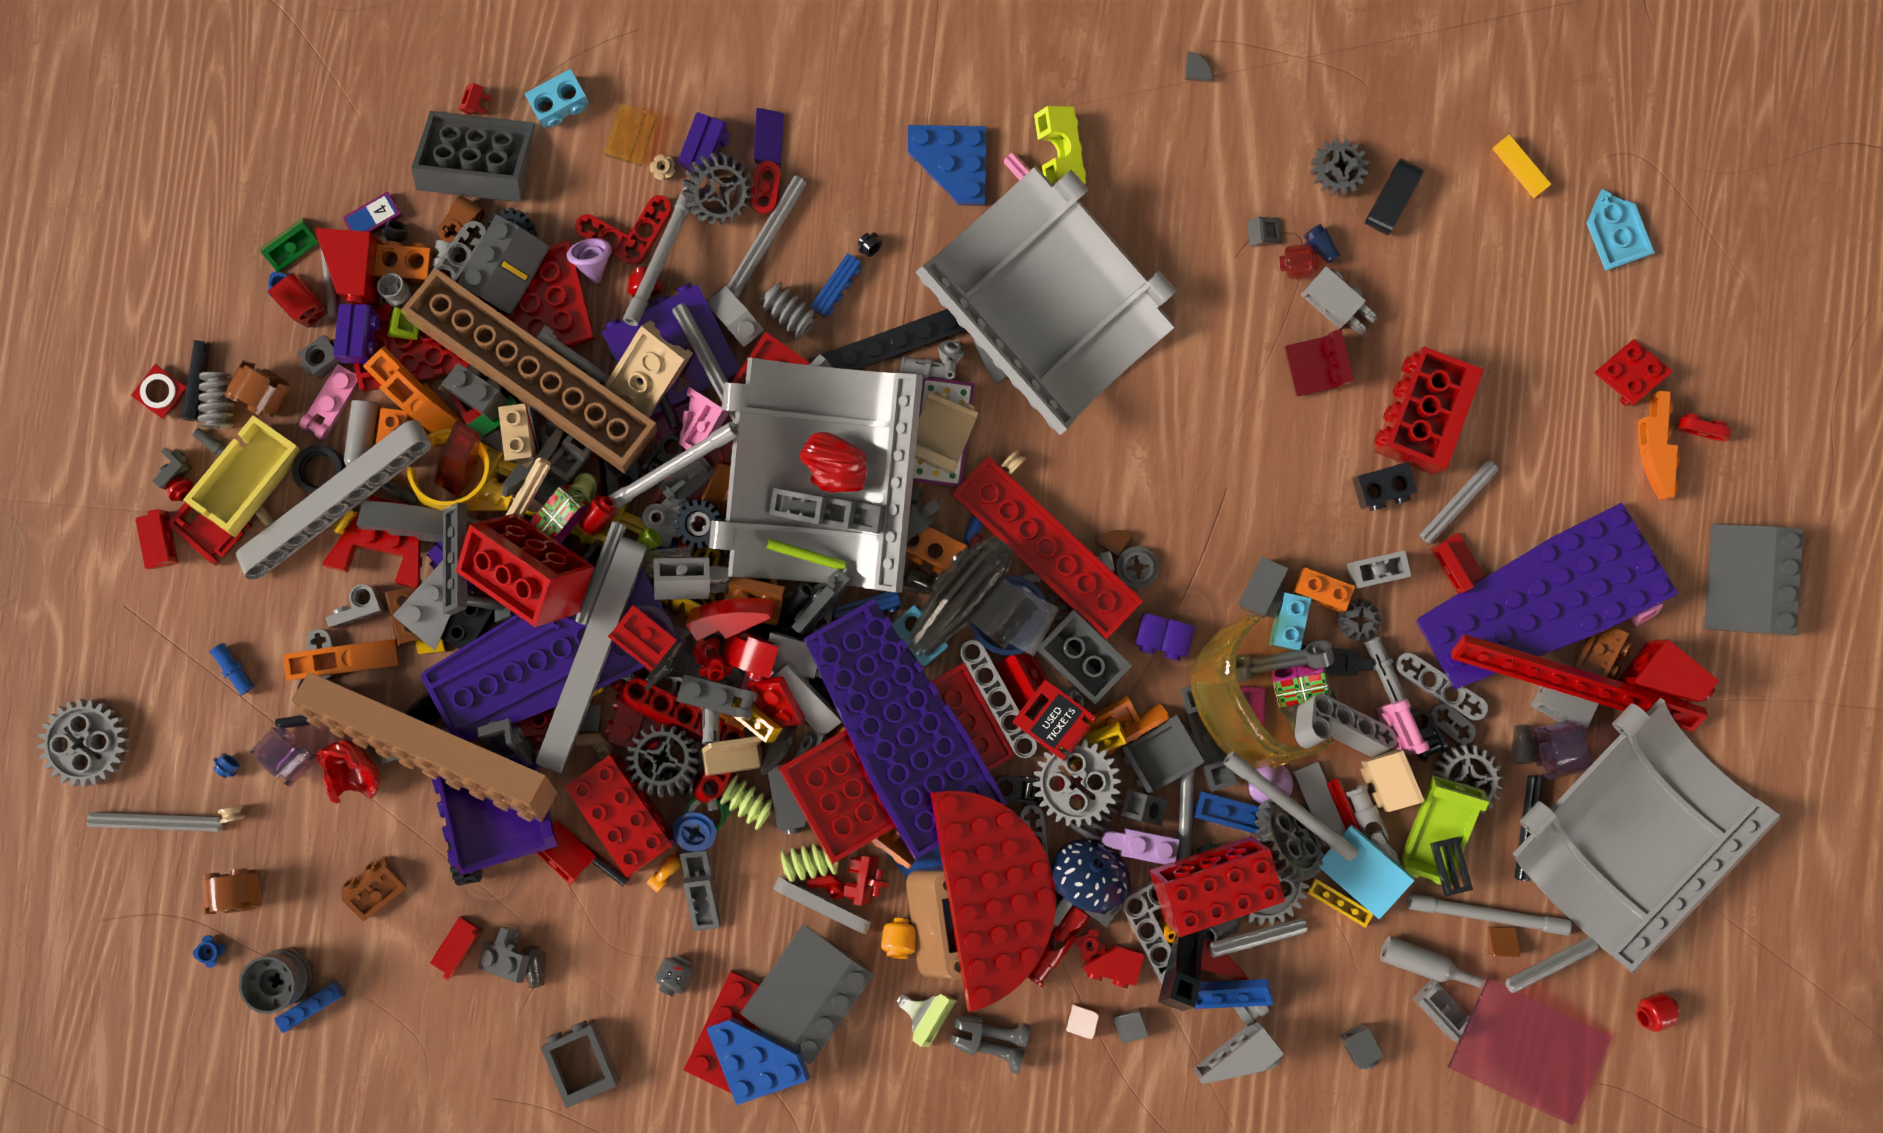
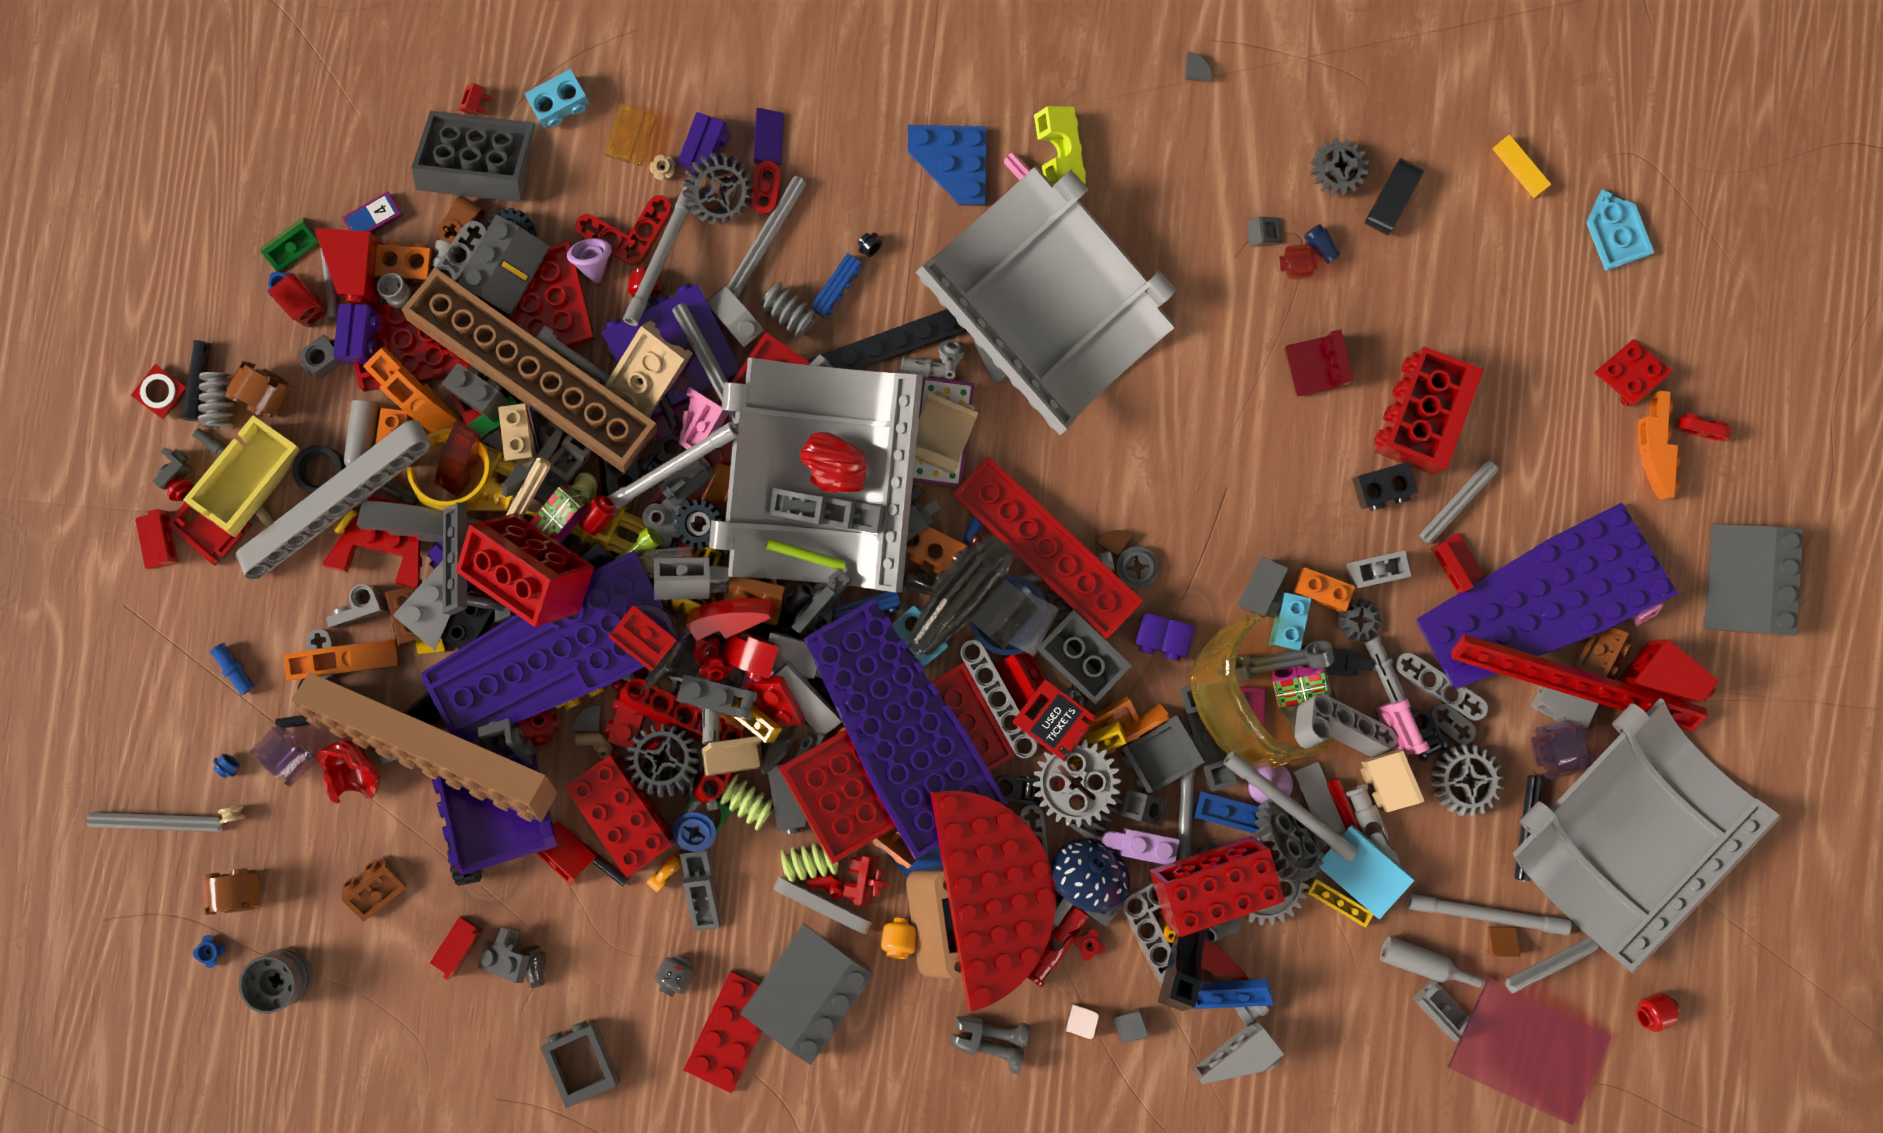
(98, 723): light grey gear -> none
(309, 1006): blue piece -> none
(330, 402): bright pink plate -> none
(395, 231): black plate -> none
(400, 327): lime slope -> none
(591, 655): light grey beam -> none
(599, 574): light grey axle -> none
(755, 1061): blue plate -> none
(927, 1016): yellowish green piece -> none
(1014, 461): tan bush -> none
(1116, 963): red slope -> none
(1257, 937): light grey axle -> none
(1338, 300): light grey hinge -> none
(1361, 1047): dark grey brick -> none
(1446, 813): lime panel -> none
(1451, 868): black tile -> none
(1523, 745): clear smoke cone -> none

